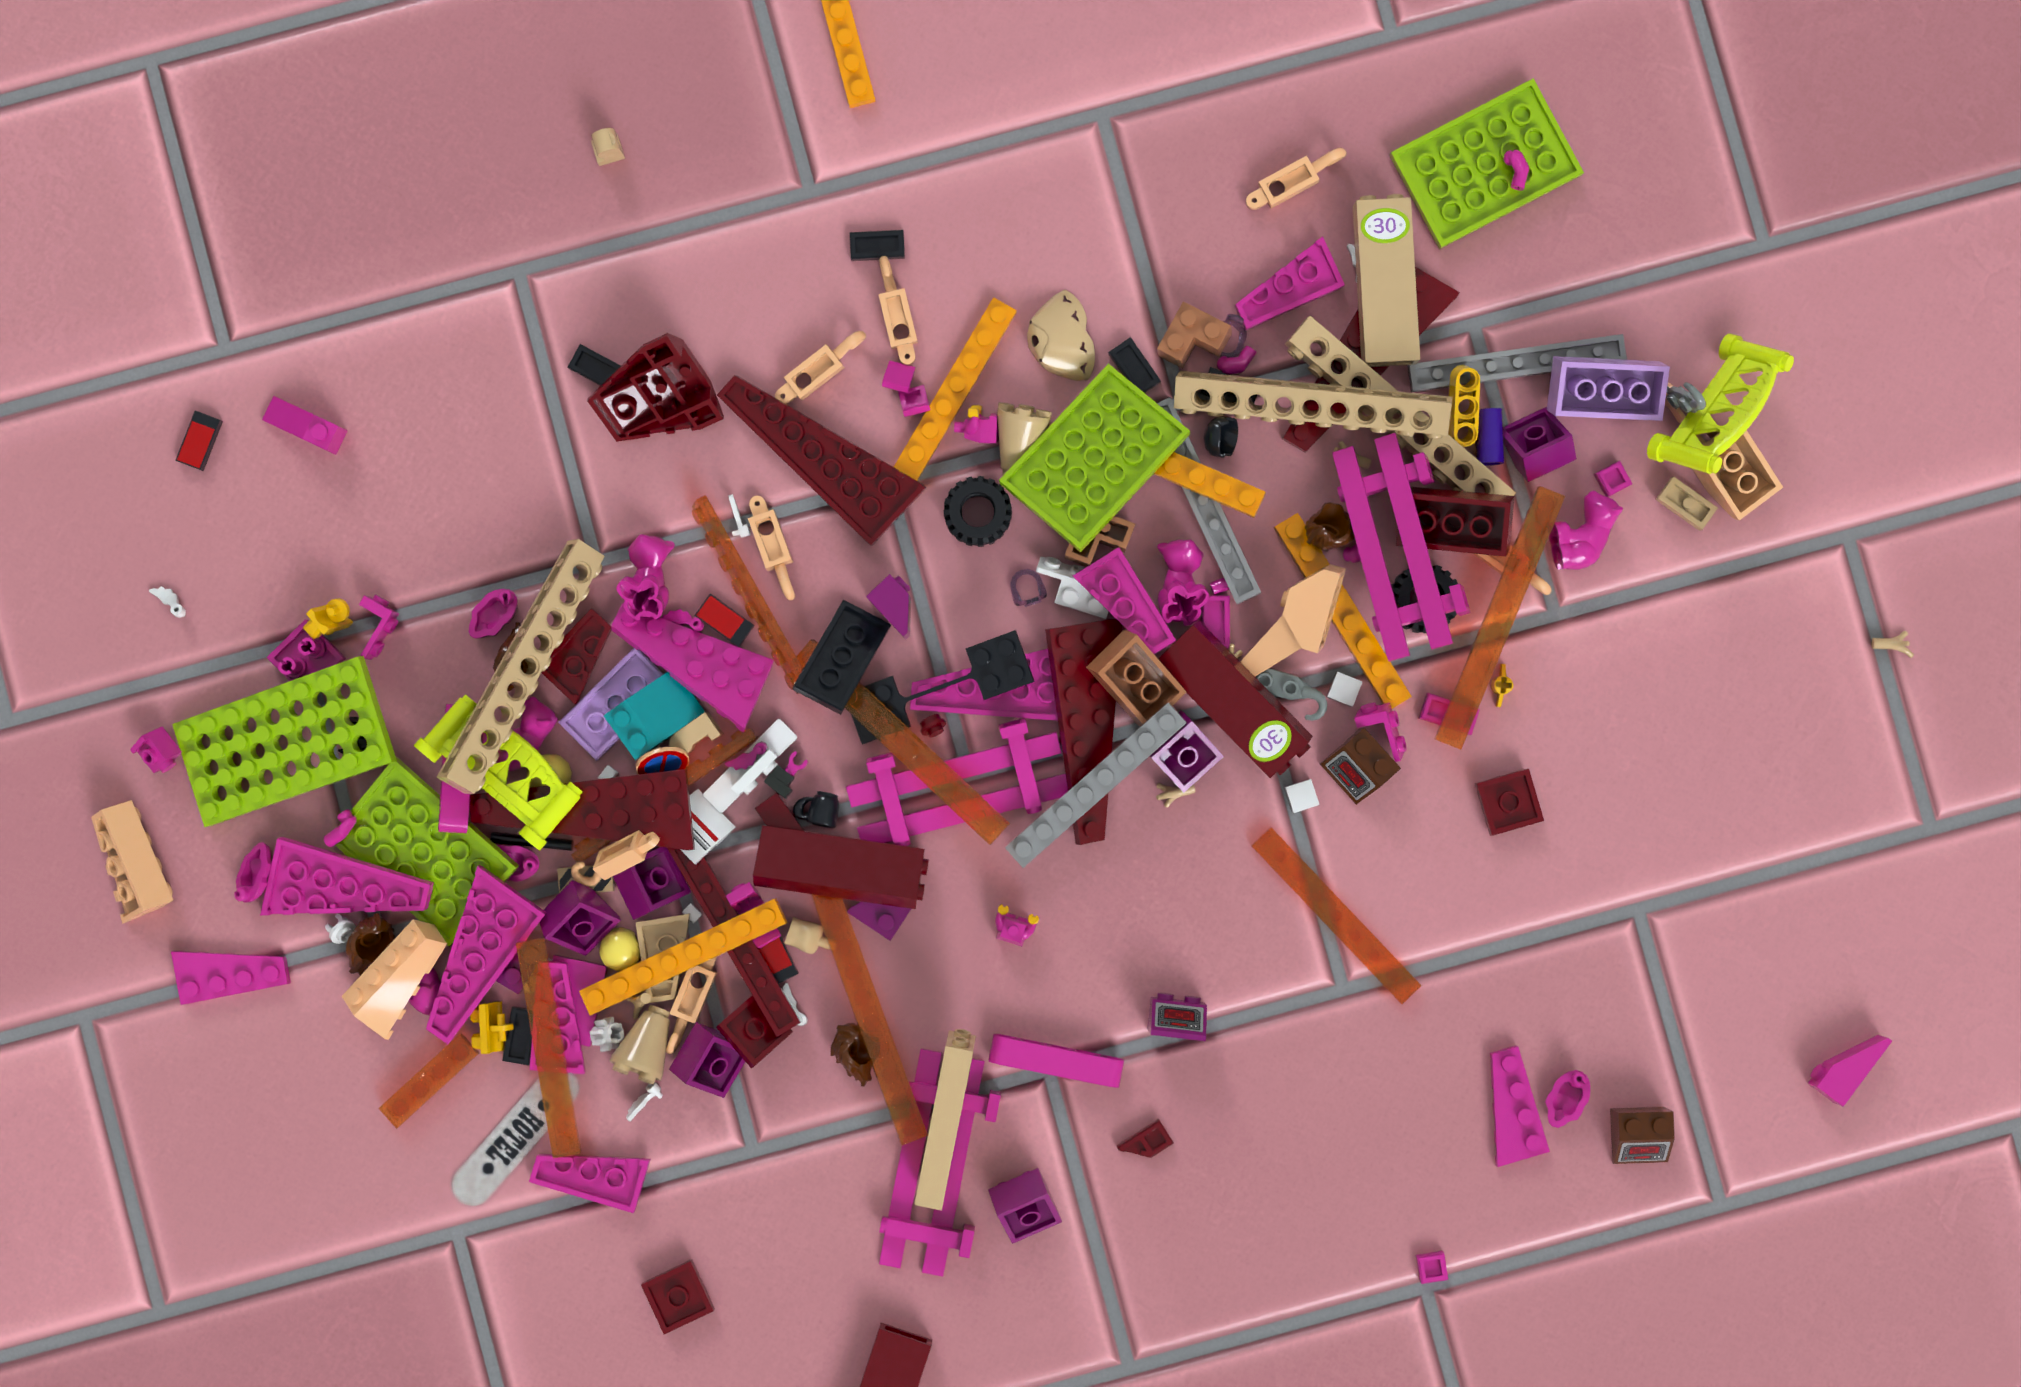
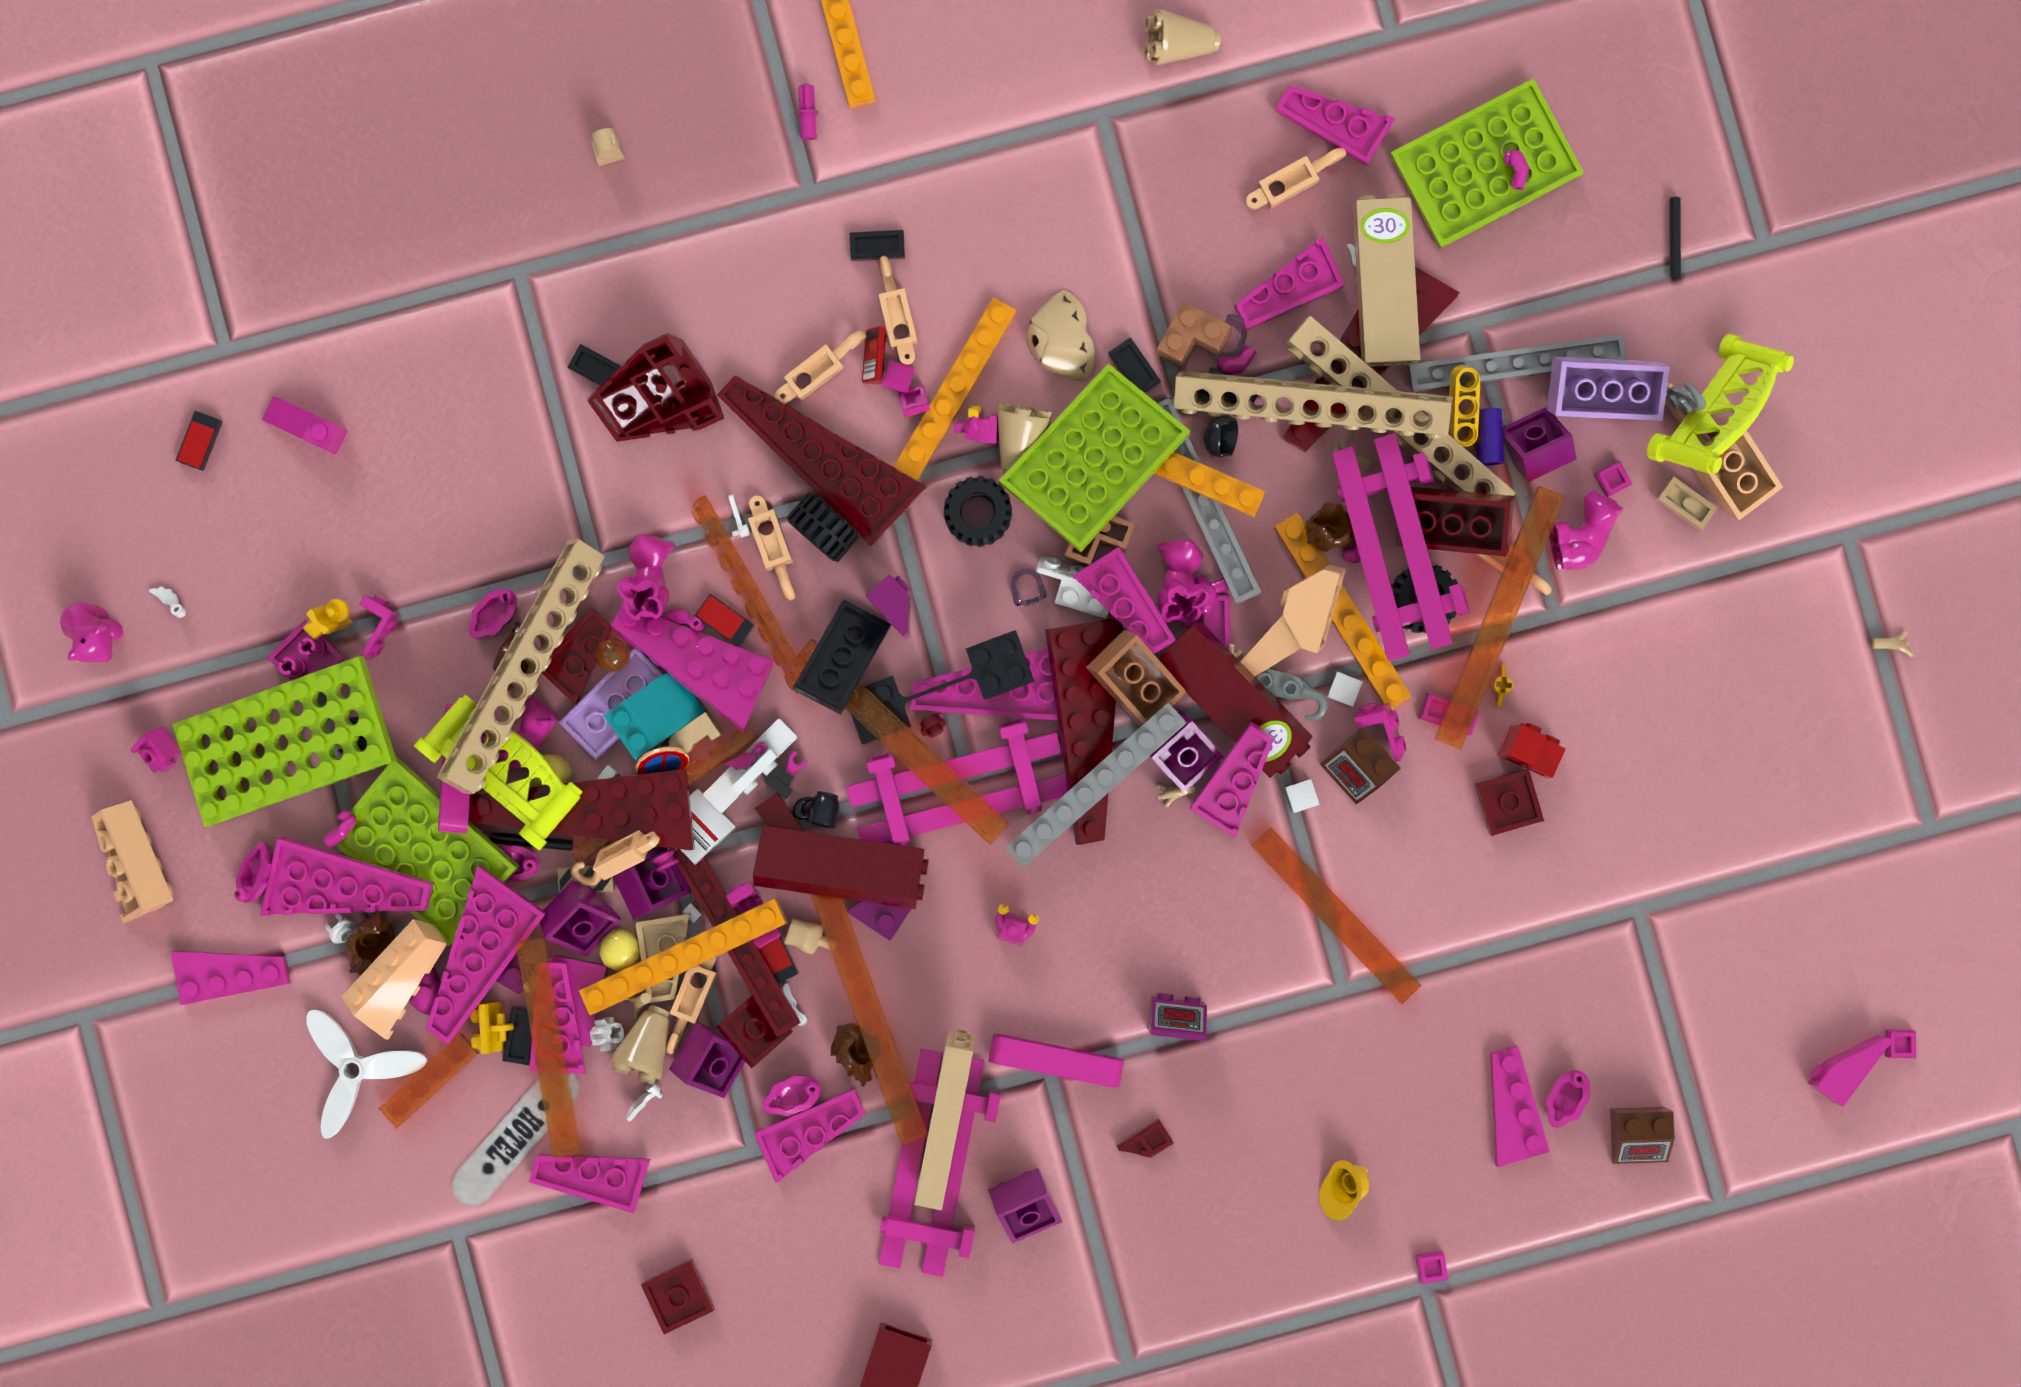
(90, 632): none -> dark pink animal
(340, 1051): none -> white piece
(612, 655): none -> clear orange piece
(665, 860): none -> dark pink bush
(792, 1095): none -> dark pink arm
(800, 1136): none -> dark pink wing
(807, 112): none -> dark pink axle
(823, 527): none -> black tyre
(874, 355): none -> slope
(1177, 38): none -> tan cone
(1206, 609): none -> dark pink arm
(1233, 783): none -> dark pink wing
(1336, 122): none -> dark pink wing
(1343, 1189): none -> yellow piece
(1532, 750): none -> red brick
(1675, 237): none -> black bar
(1902, 1044): none -> dark pink tile

